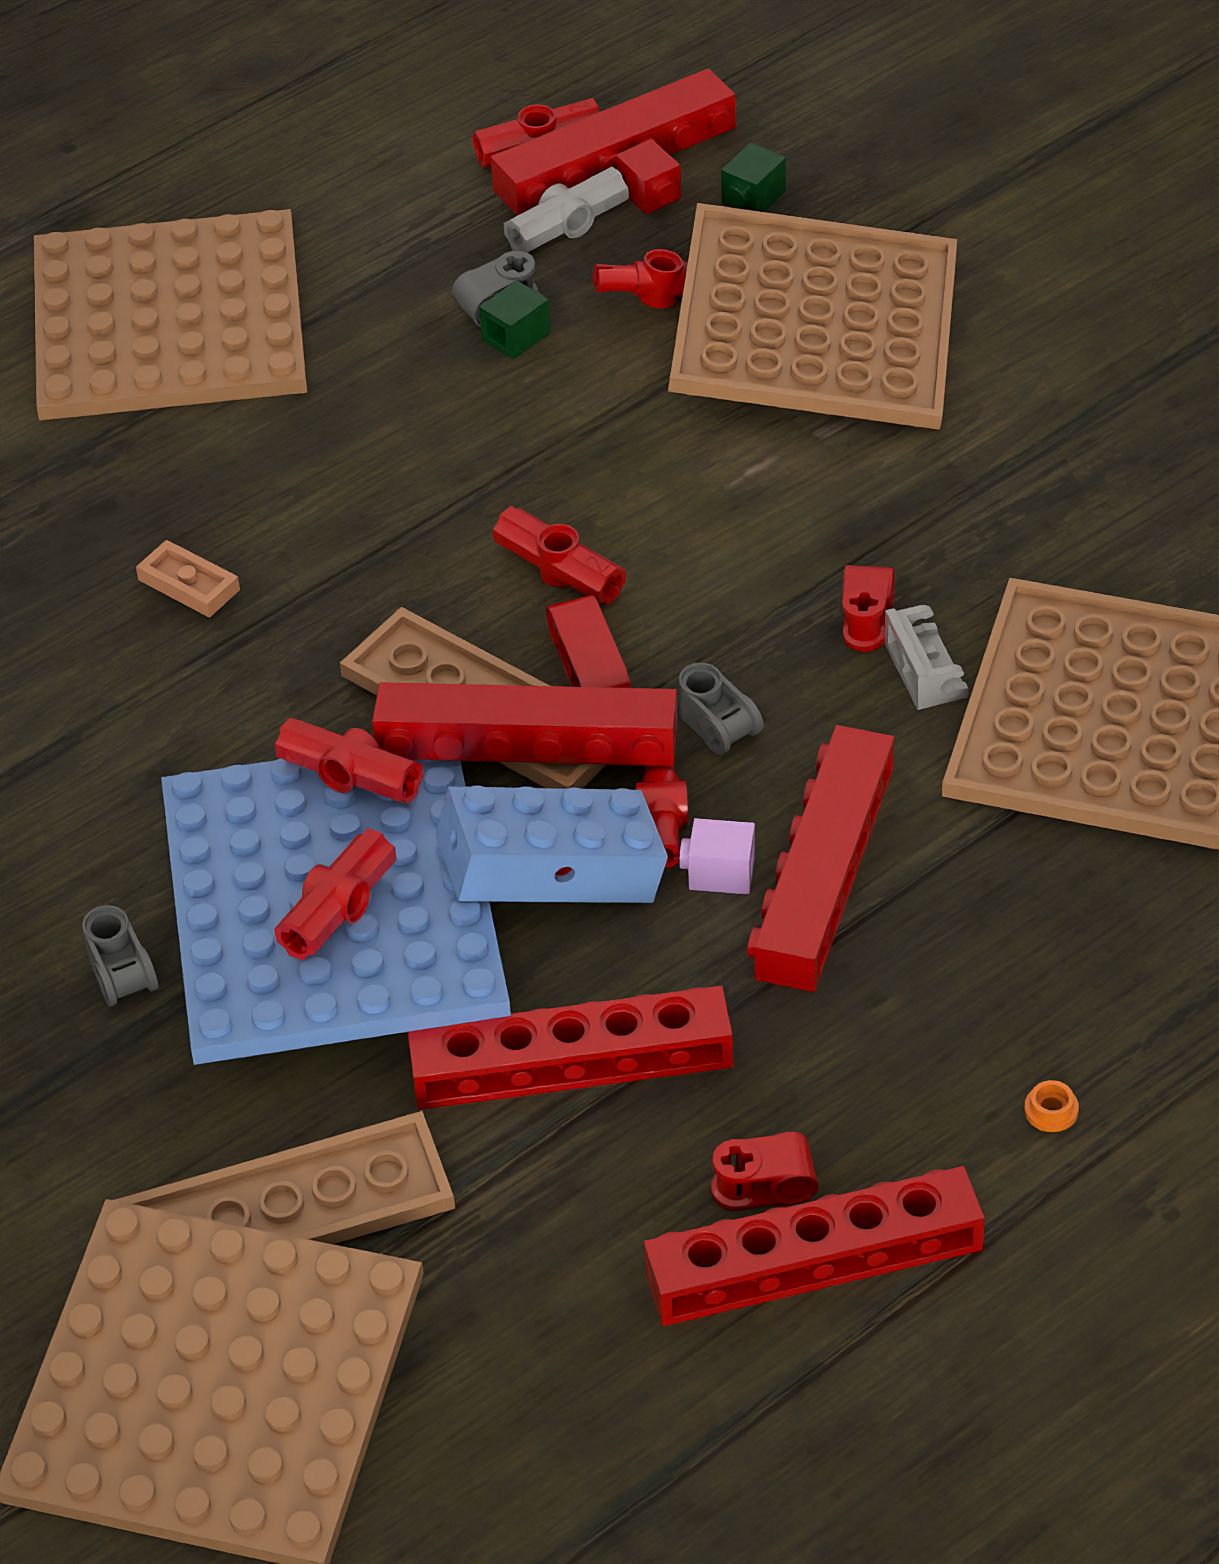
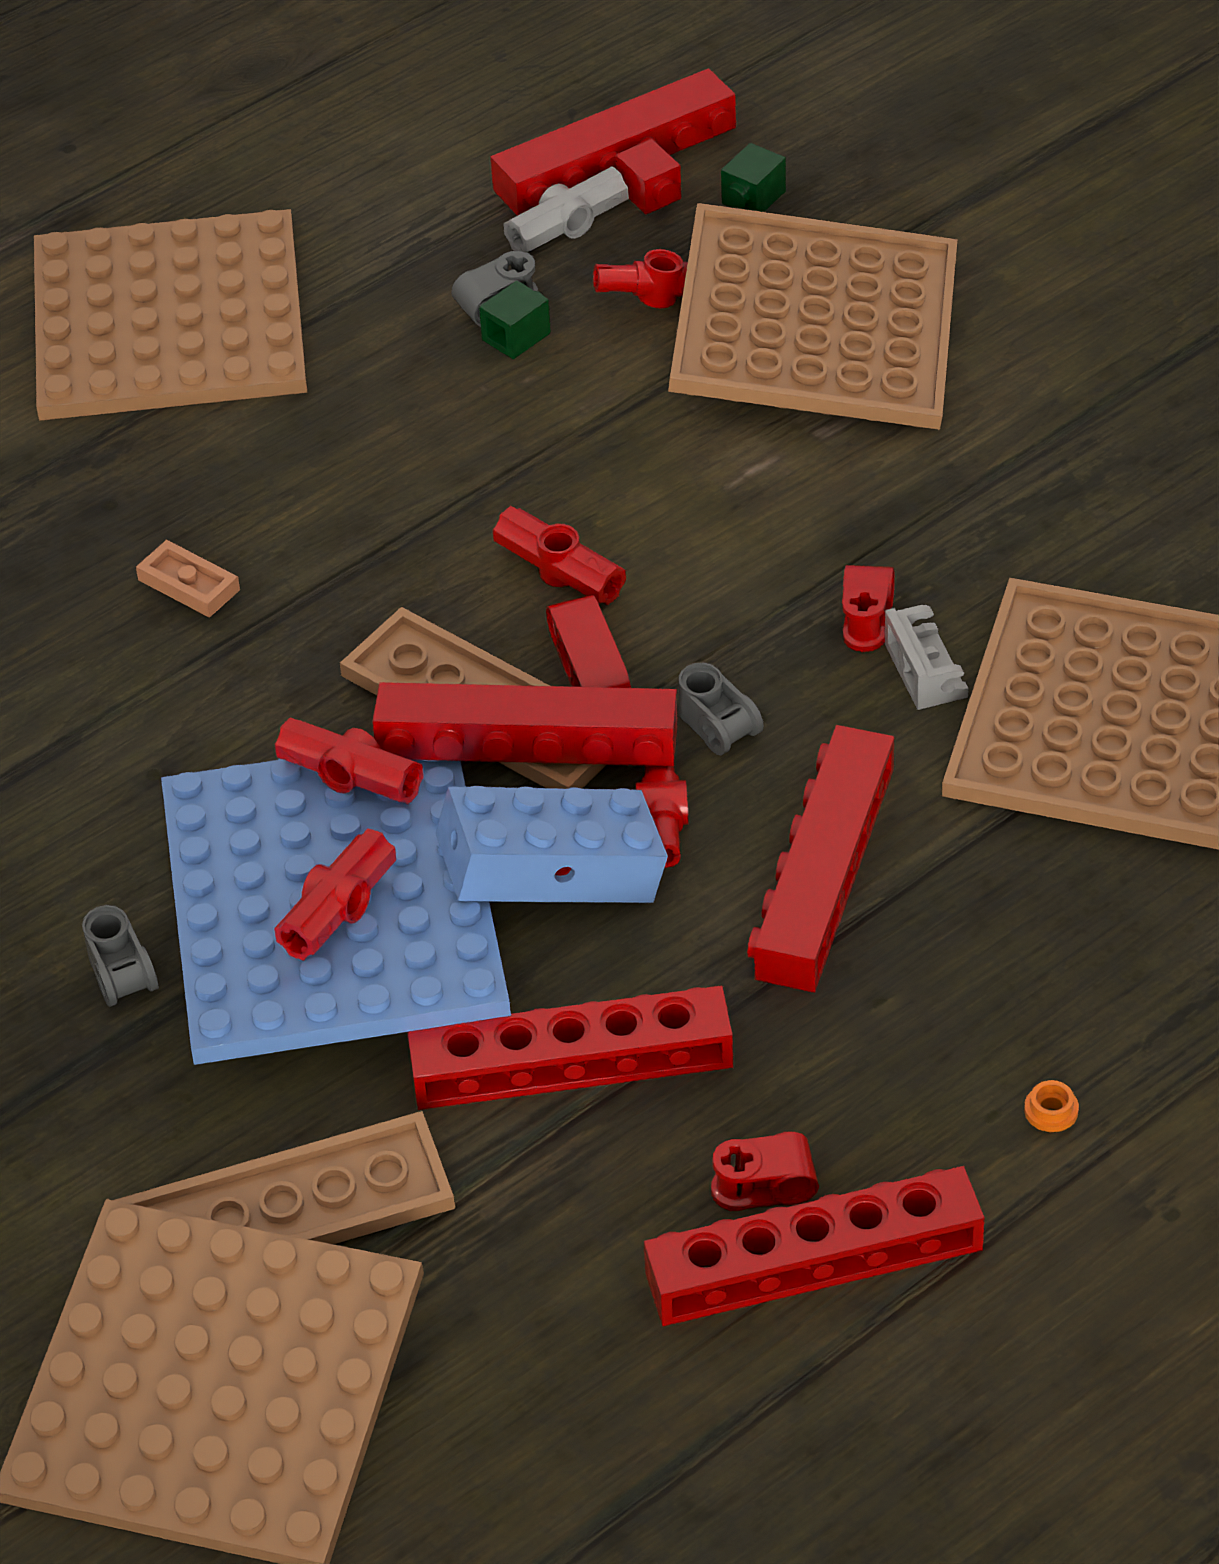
(531, 123): red piece -> none
(719, 856): lavender brick -> none

